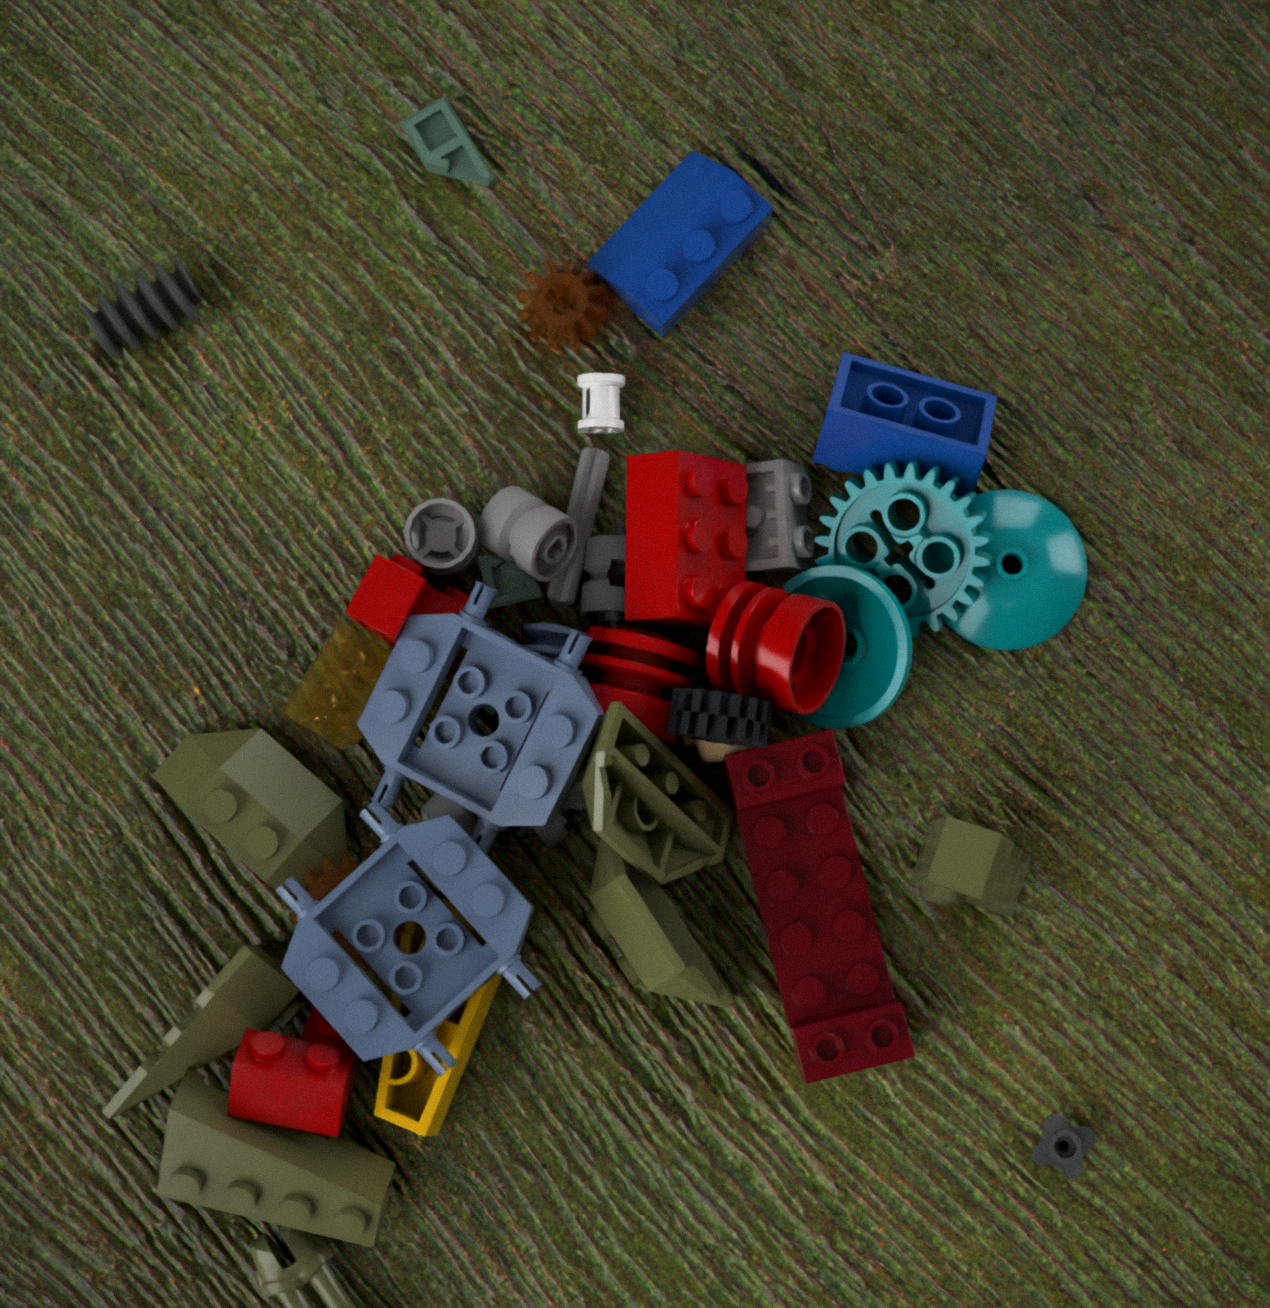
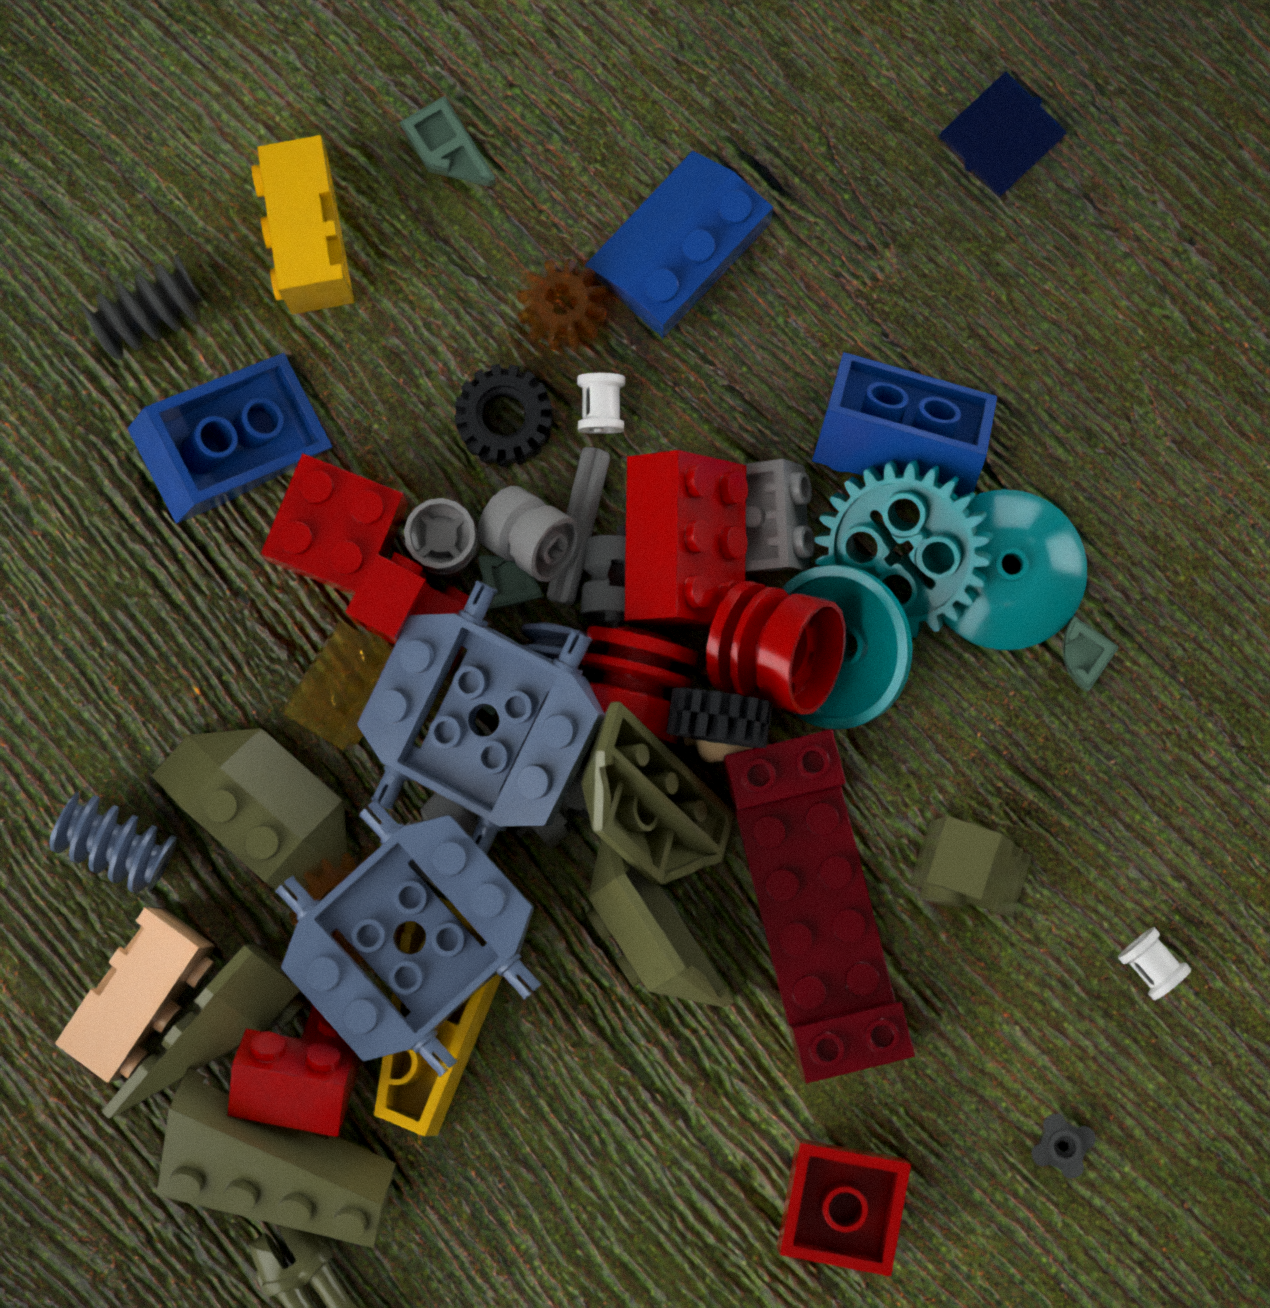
(111, 844): none -> sand blue piece
(137, 995): none -> light nougat wedge
(227, 436): none -> blue slope
(302, 225): none -> yellow wedge
(333, 524): none -> red brick
(495, 384): none -> black tyre
(843, 1207): none -> red brick
(1002, 134): none -> clear blue piece
(1085, 653): none -> sand green tile
(1154, 963): none -> white bush

